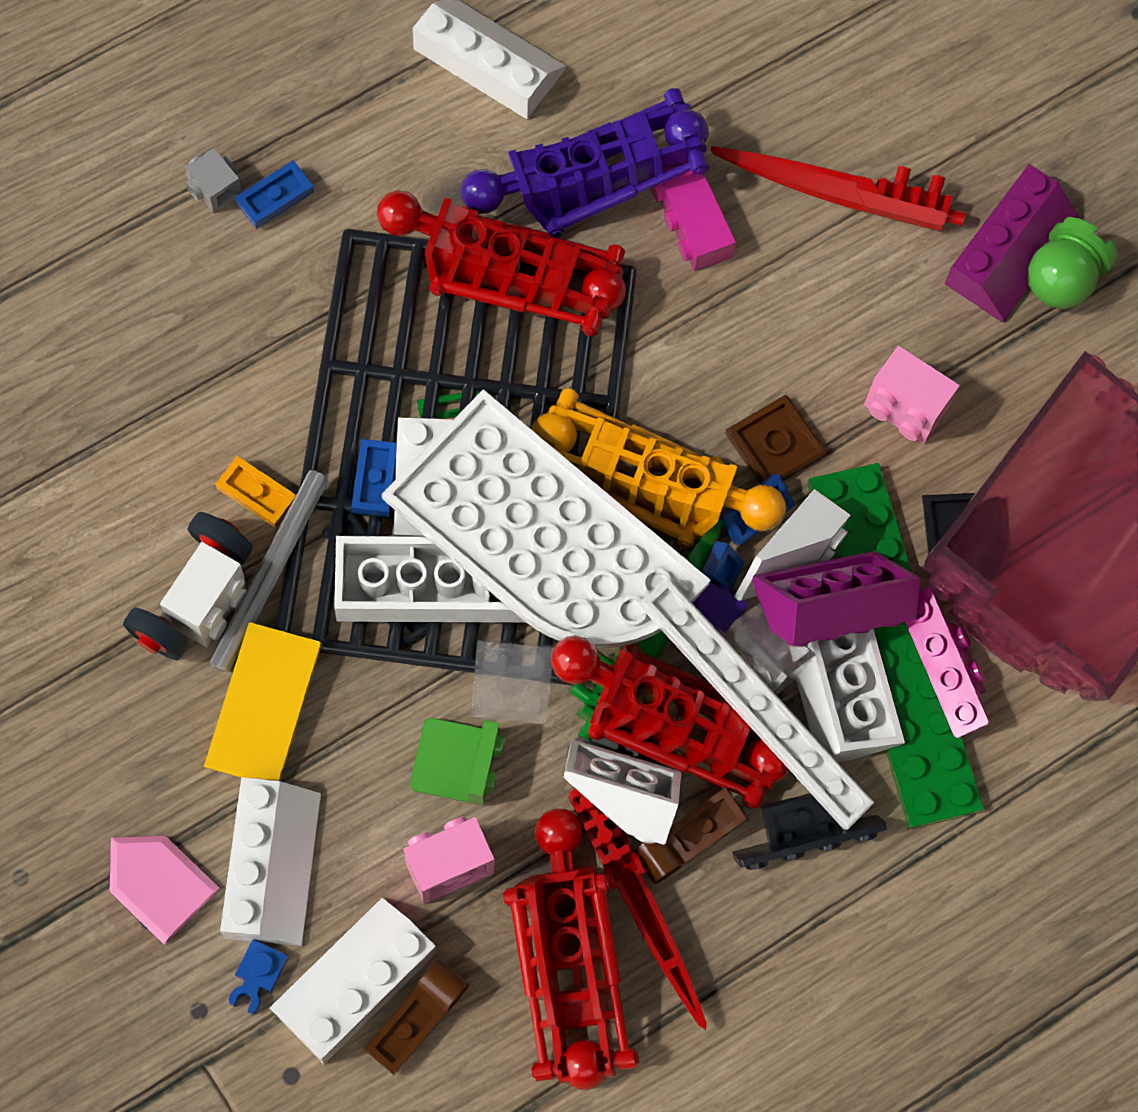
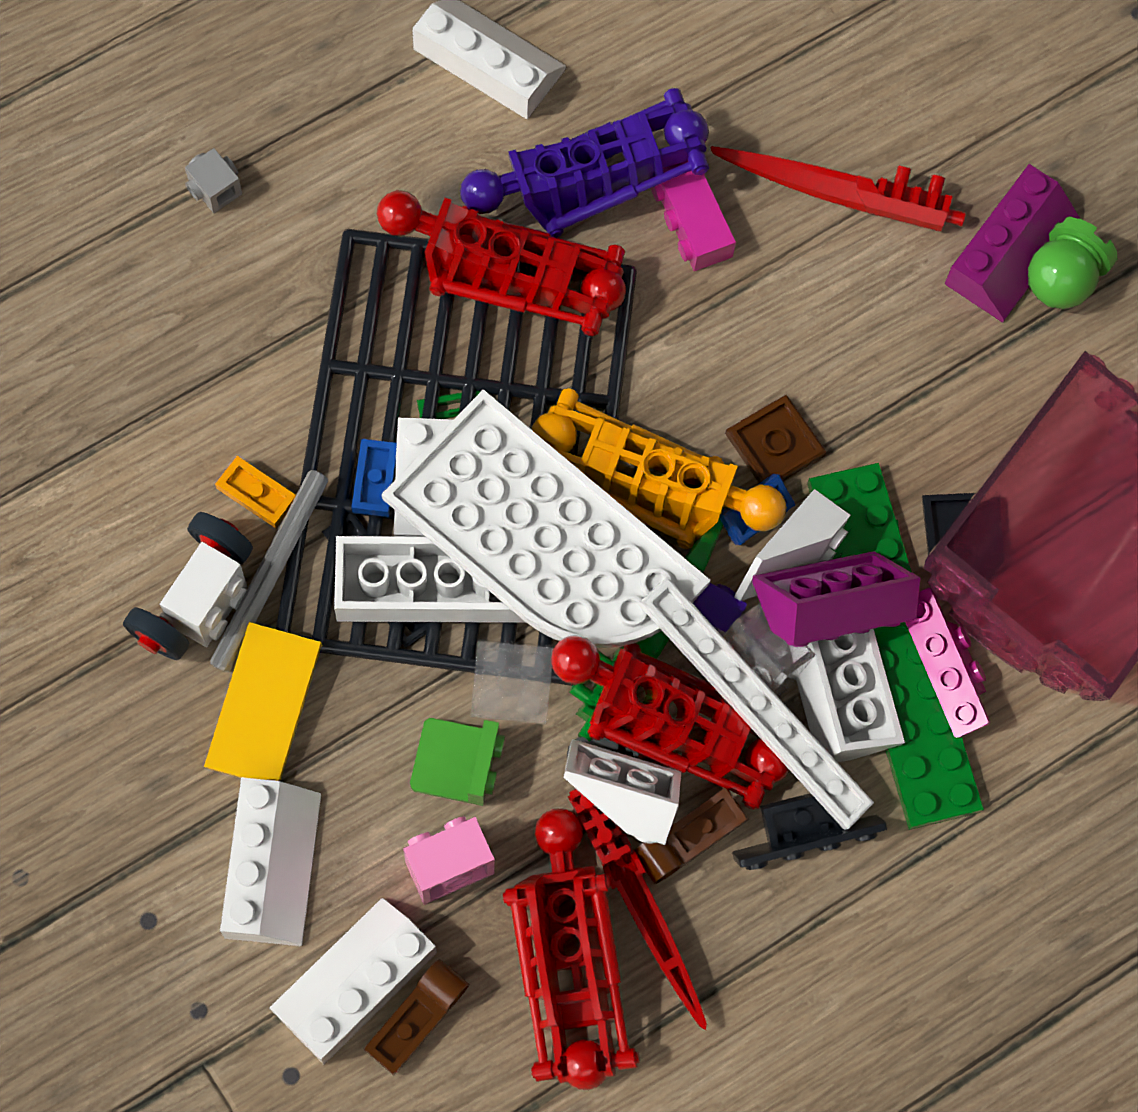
(157, 883): bright pink tile -> none
(259, 970): blue plate -> none
(274, 194): blue plate -> none
(723, 565): blue plate -> none
(910, 395): bright pink brick -> none

